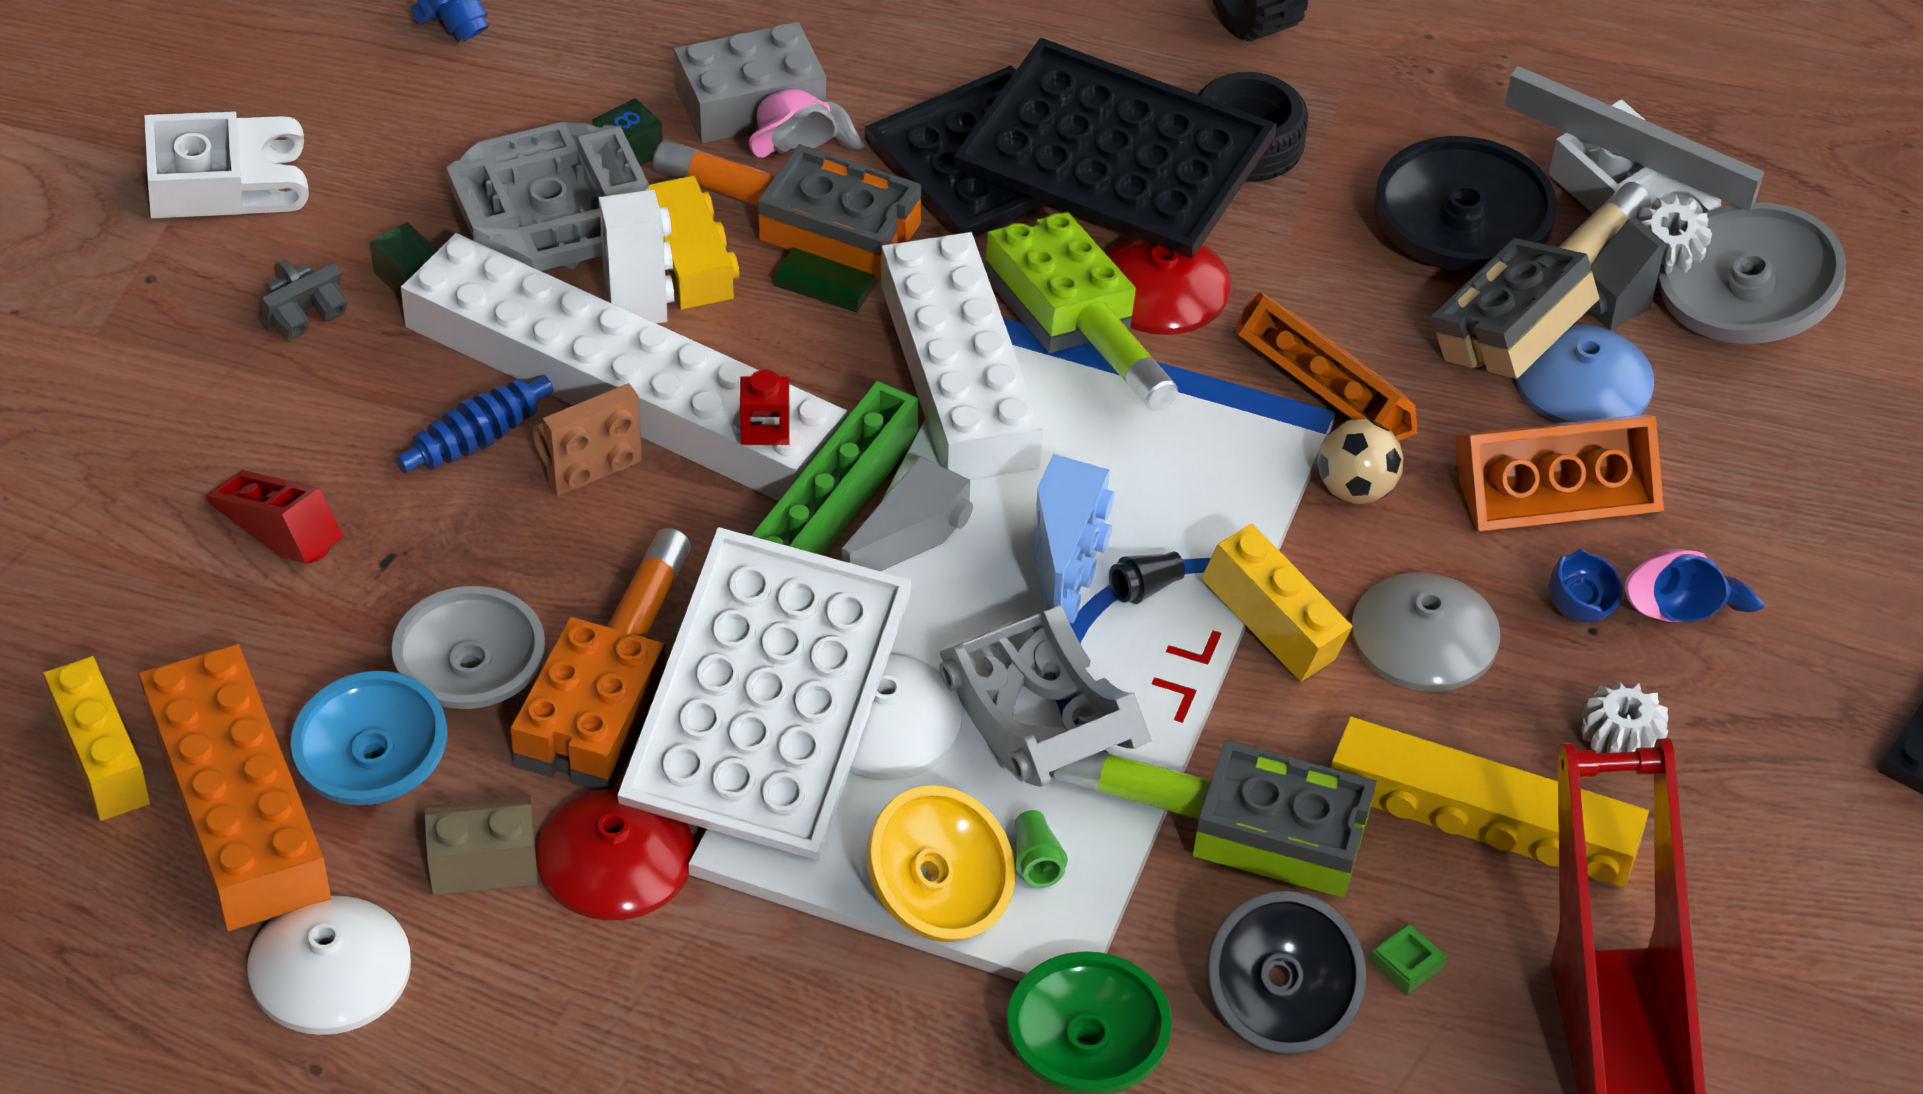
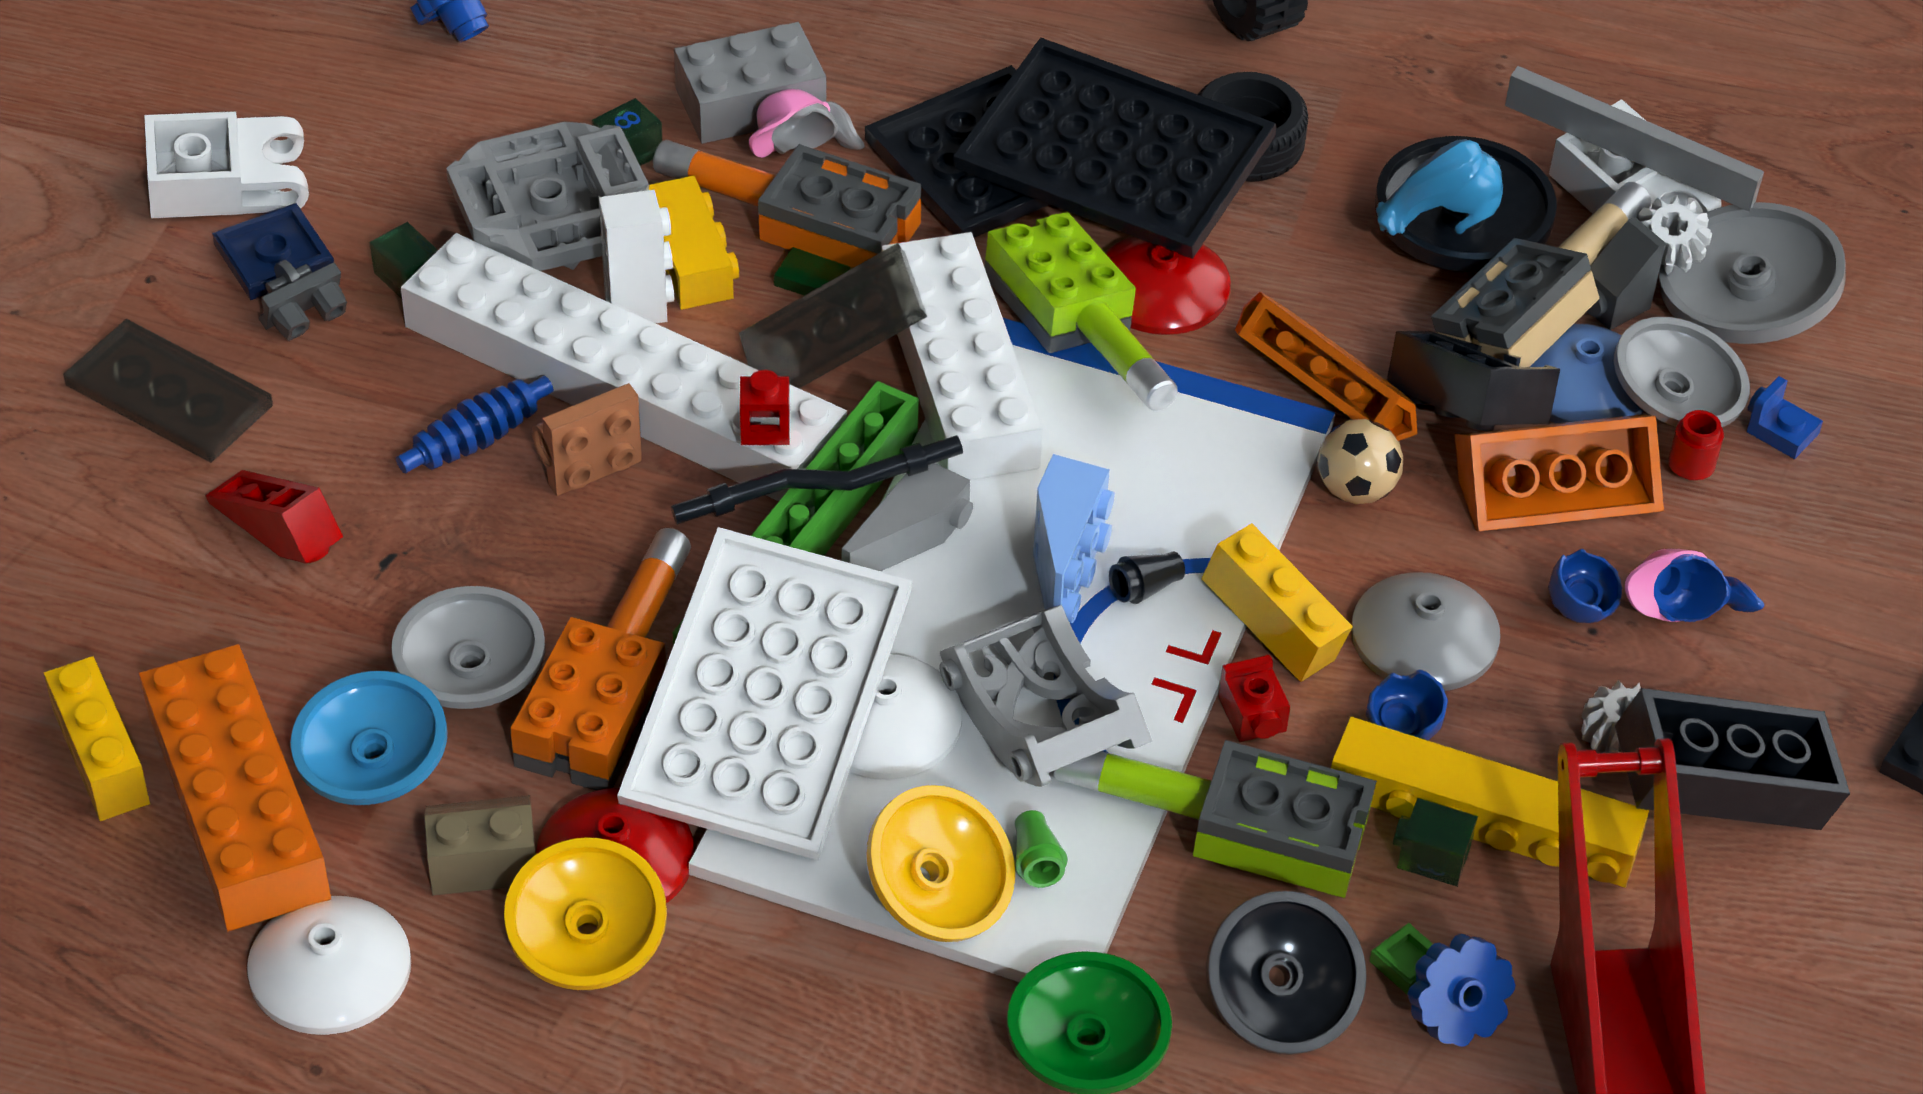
(168, 390): none -> clear smoke tile
(261, 242): none -> dark blue tile
(580, 885): none -> yellow dish
(722, 499): none -> black bar
(837, 320): none -> clear smoke tile
(1253, 699): none -> red brick
(1408, 704): none -> blue hair
(1435, 841): none -> clear green brick
(1454, 177): none -> dark azure piece
(1461, 990): none -> blue plant
(1469, 382): none -> black wedge
(1680, 368): none -> light grey dish
(1696, 445): none -> red brick
(1738, 758): none -> black brick
(1781, 422): none -> blue bracket

